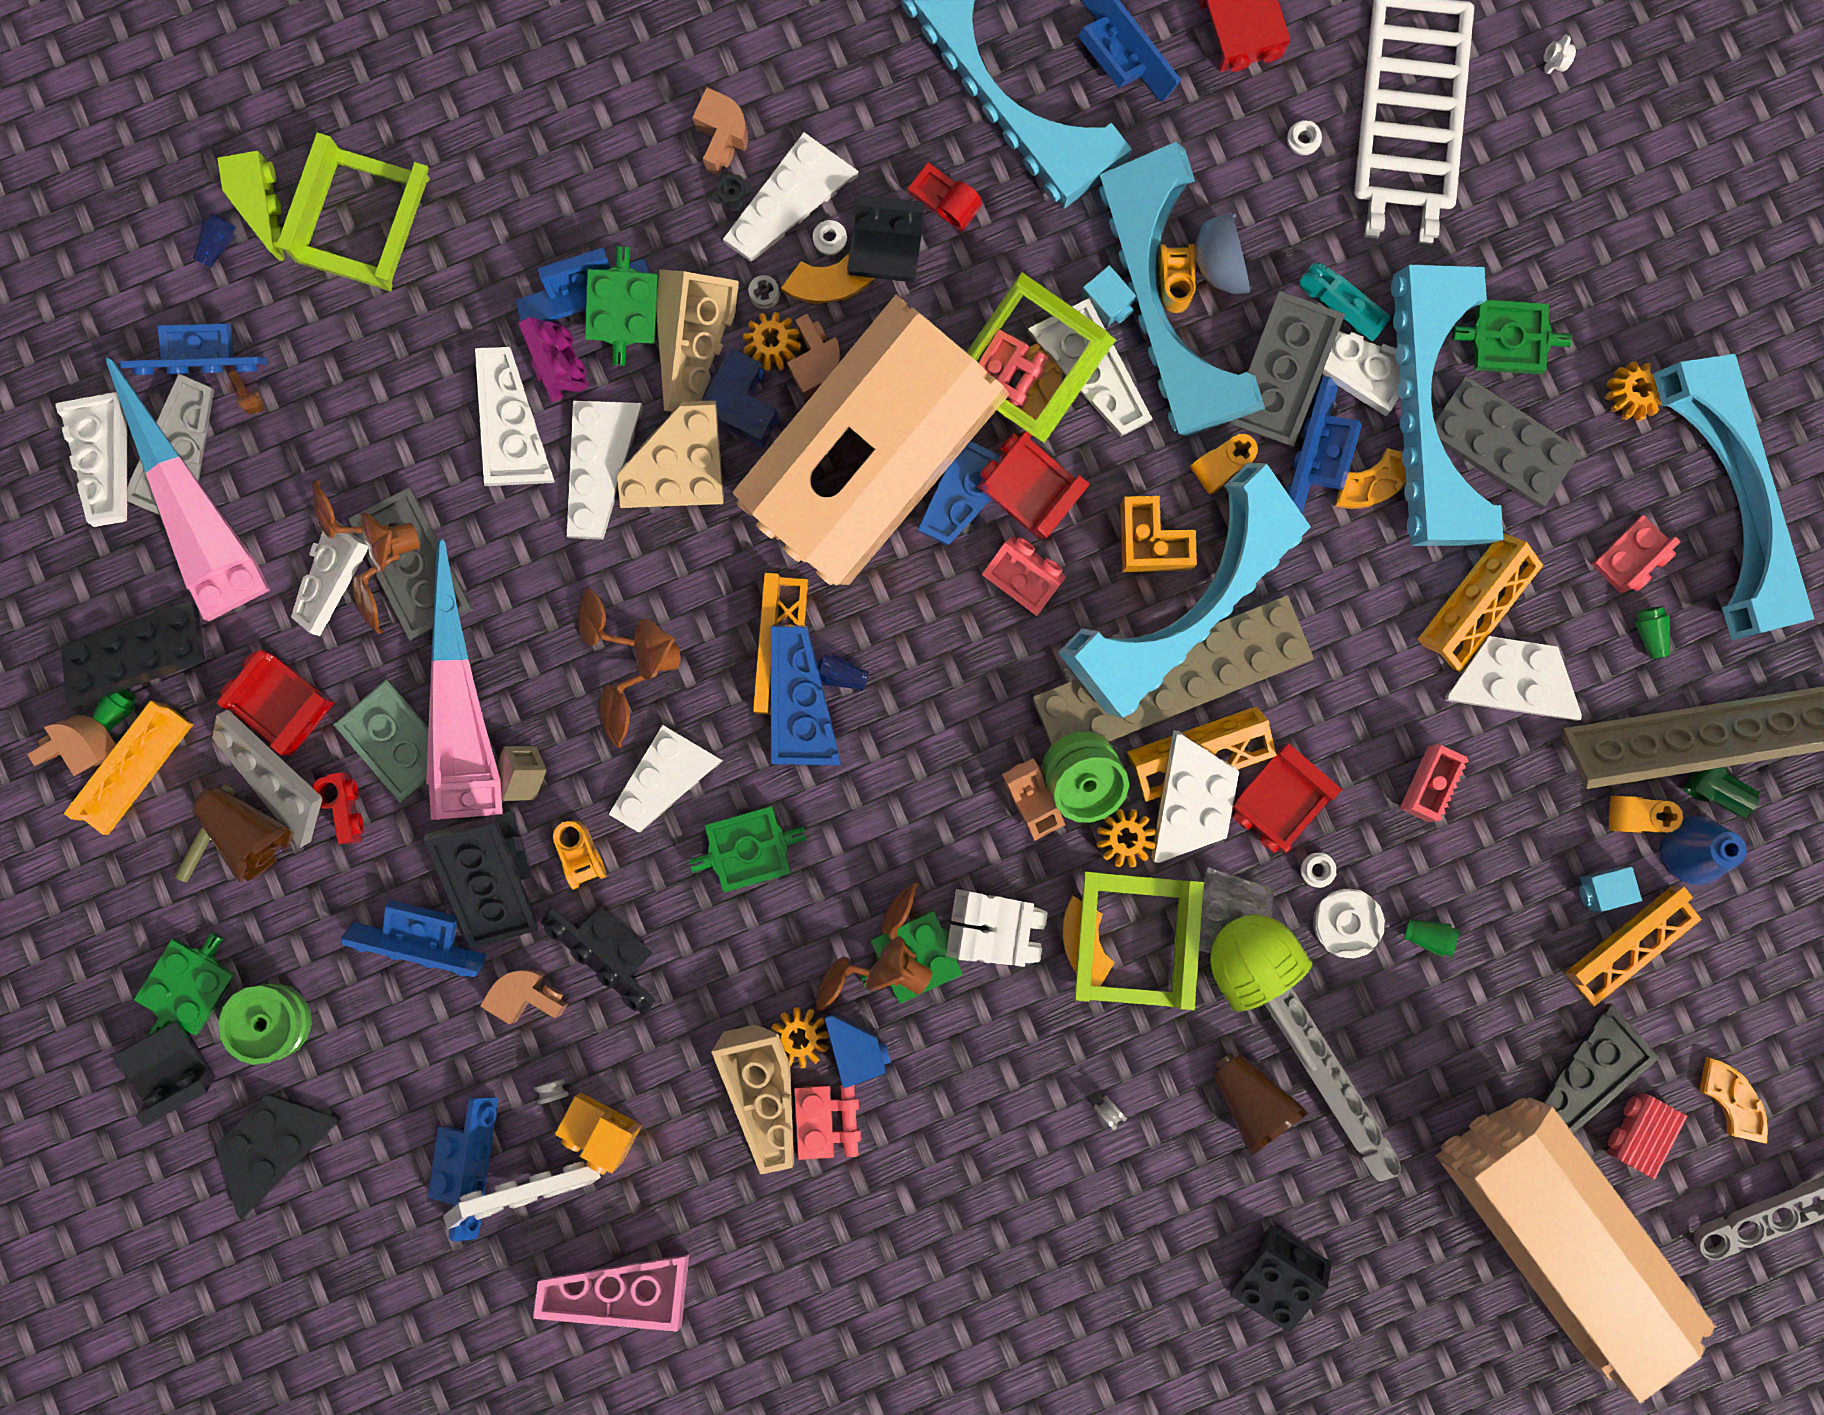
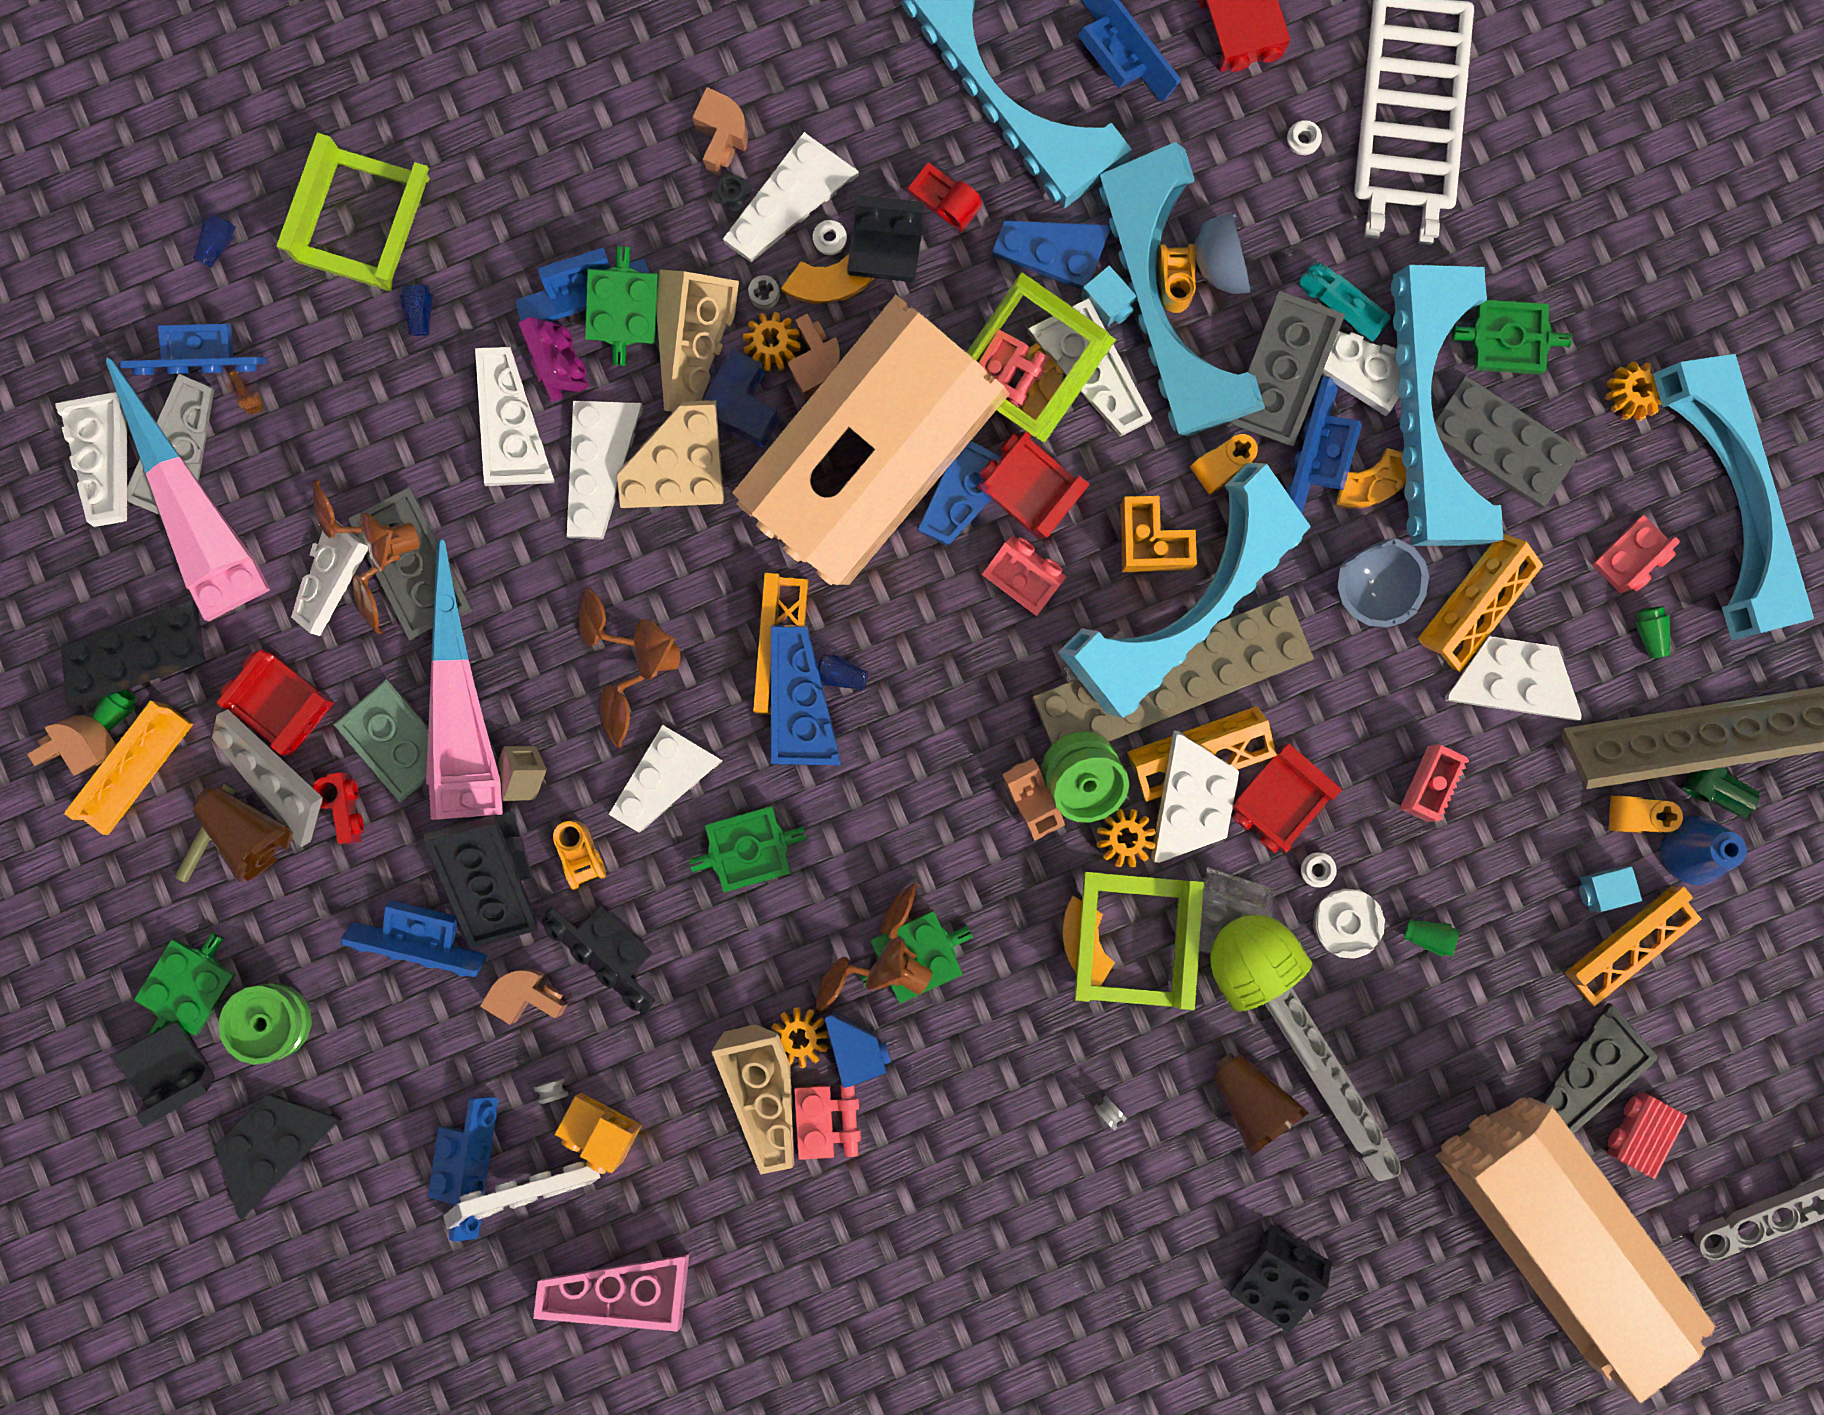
(249, 186): lime slope -> none
(417, 308): none -> clear blue cone
(1007, 930): white hips -> none
(1053, 249): none -> blue wing
(1384, 583): none -> sand blue cylinder
(1559, 55): white plate -> none
(1737, 1098): light orange tile -> none

